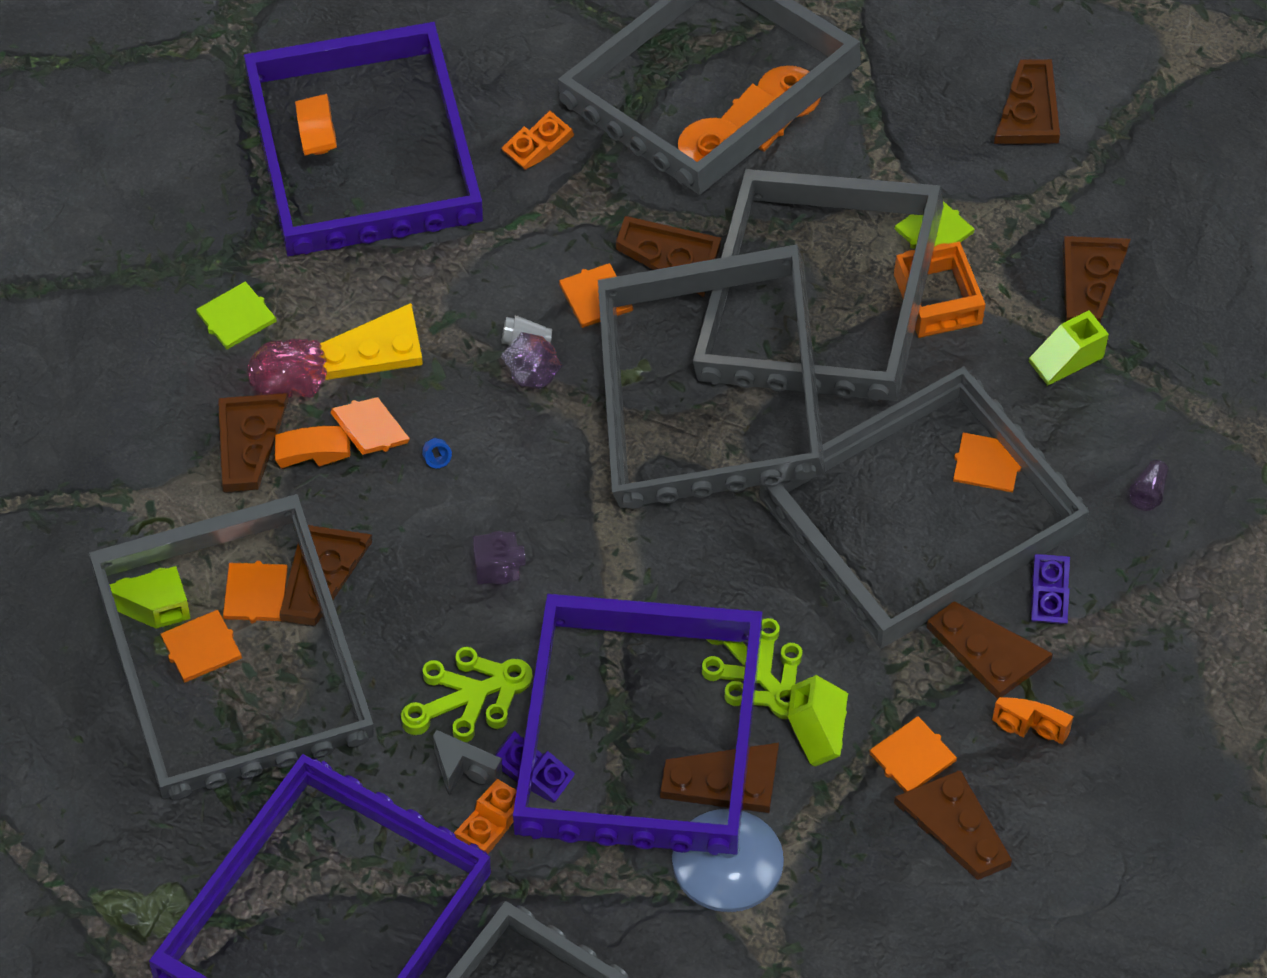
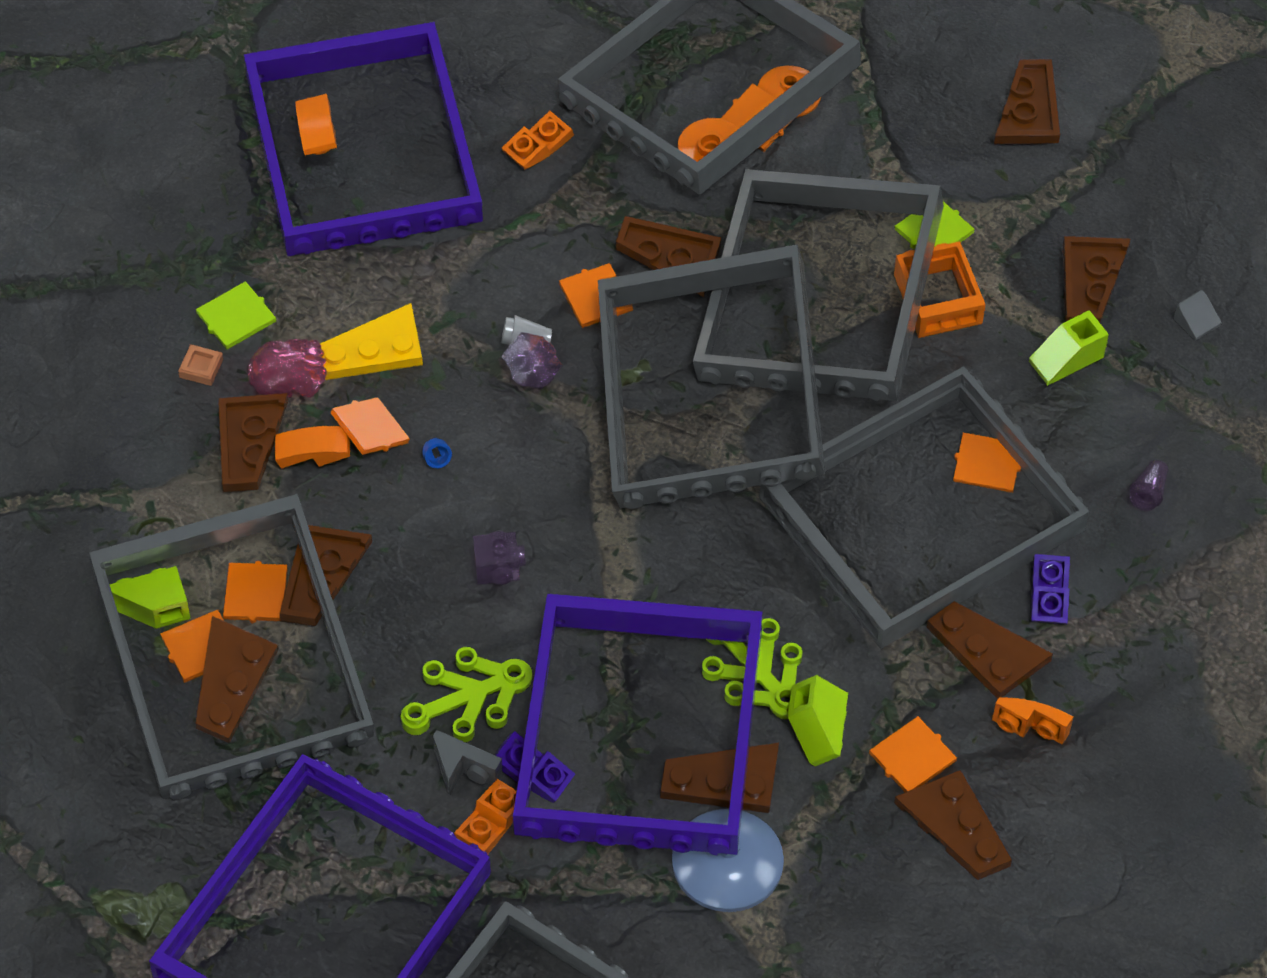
(200, 365): none -> nougat tile
(231, 677): none -> reddish brown wing
(1197, 315): none -> dark grey slope

